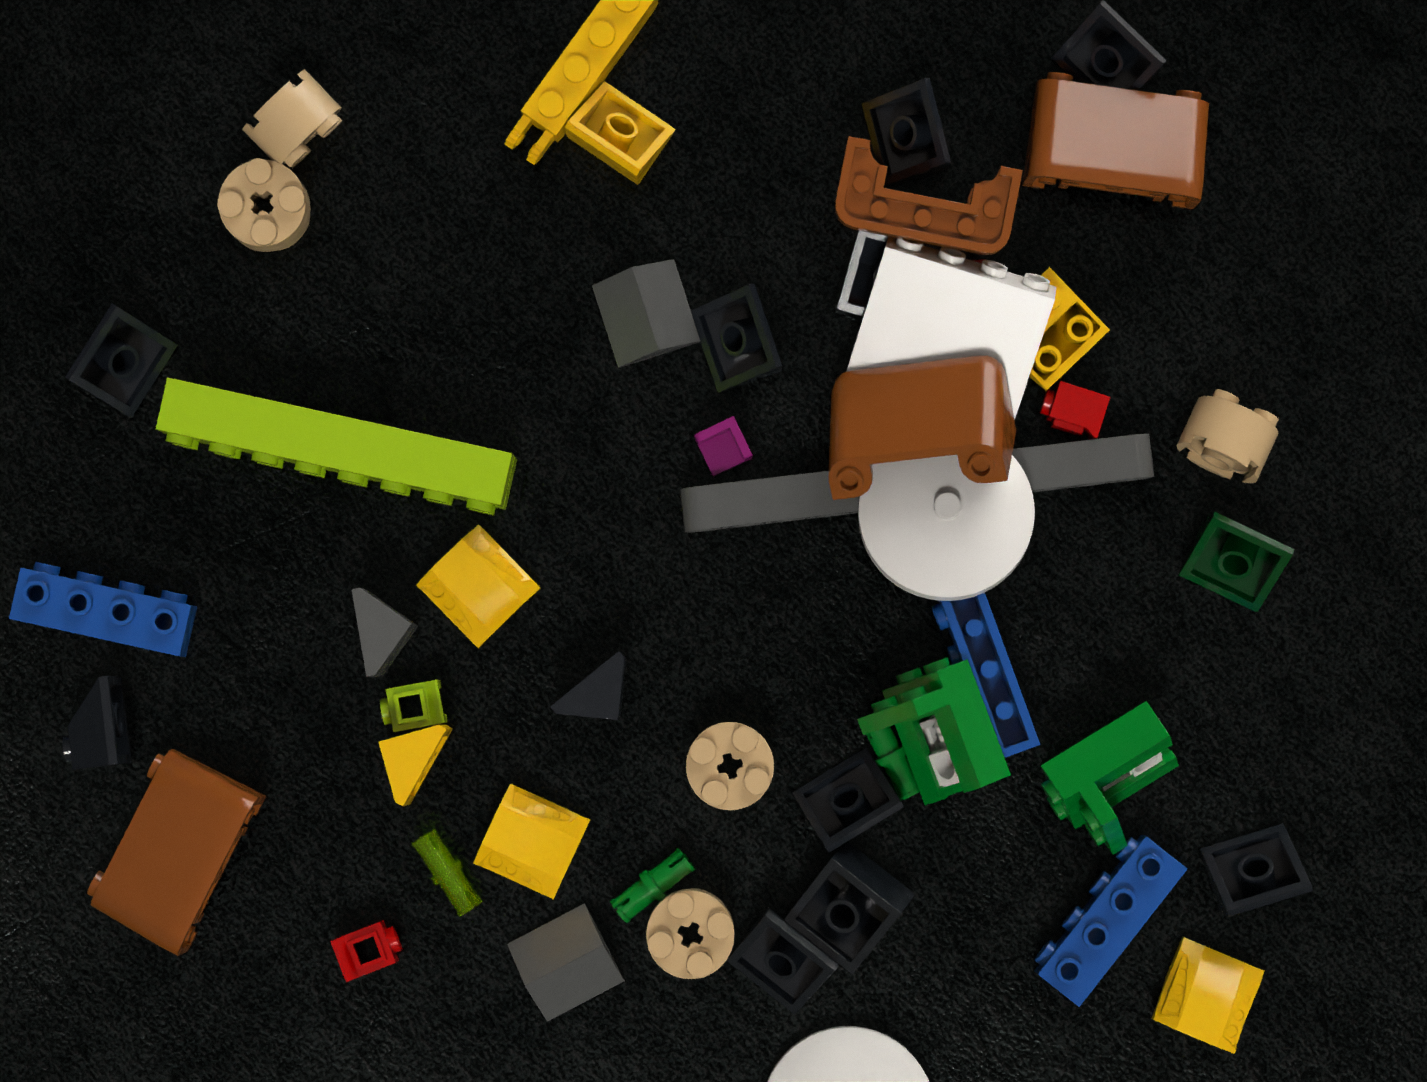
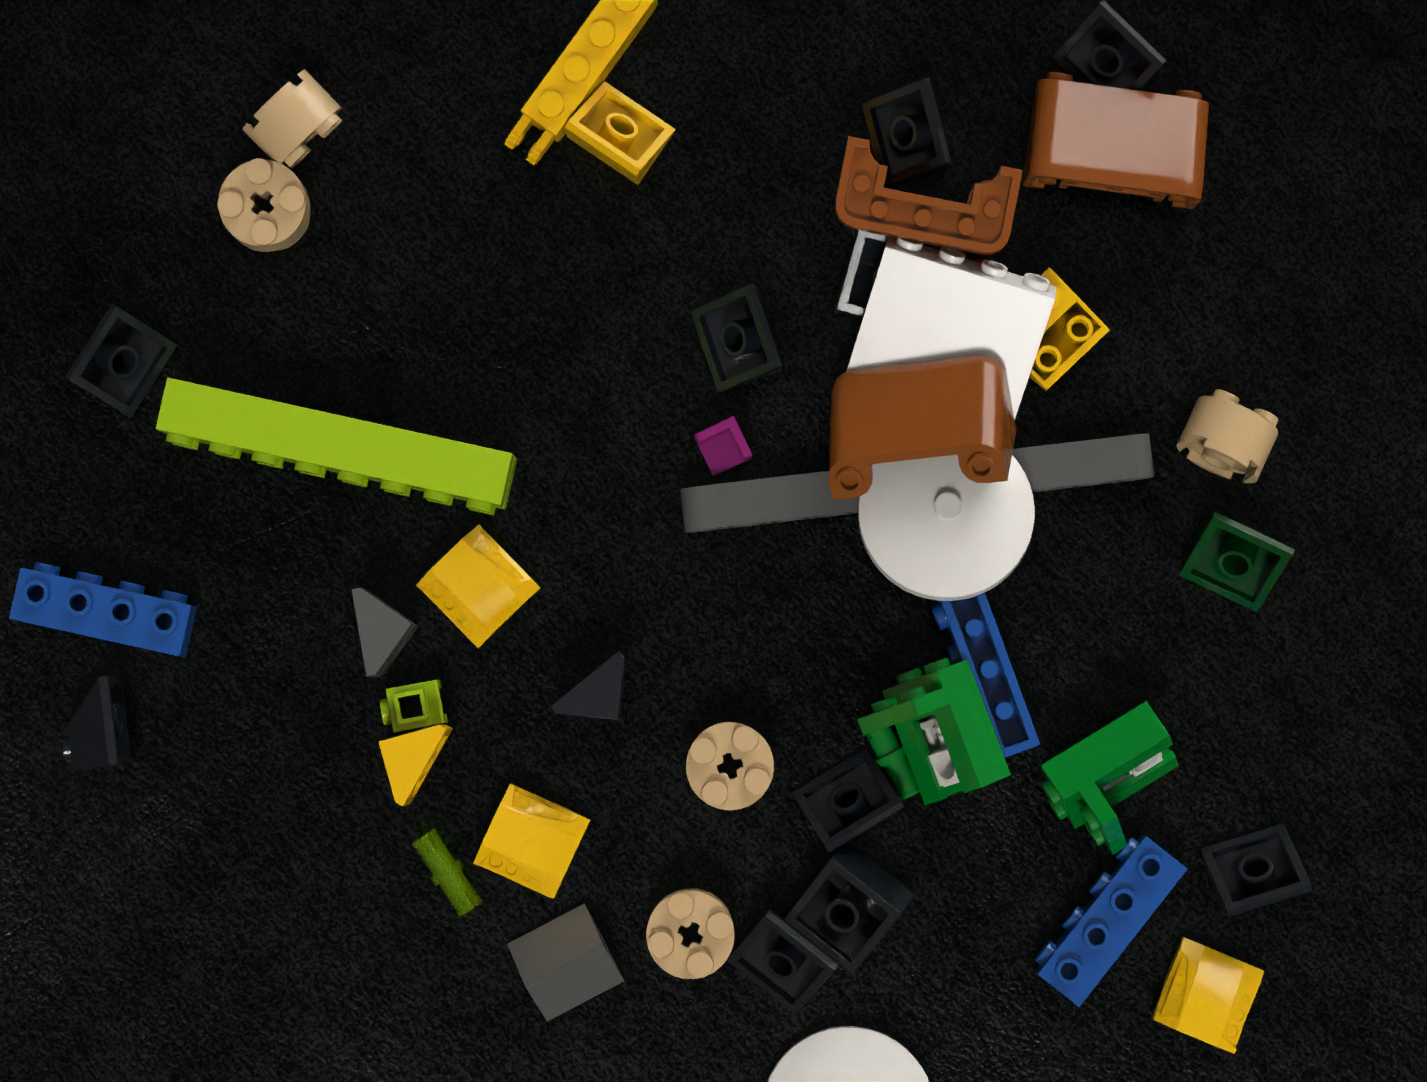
(174, 850): dark orange windscreen -> none
(347, 956): red window -> none
(645, 312): dark grey slope -> none
(652, 885): green pin -> none
(1075, 409): red window -> none

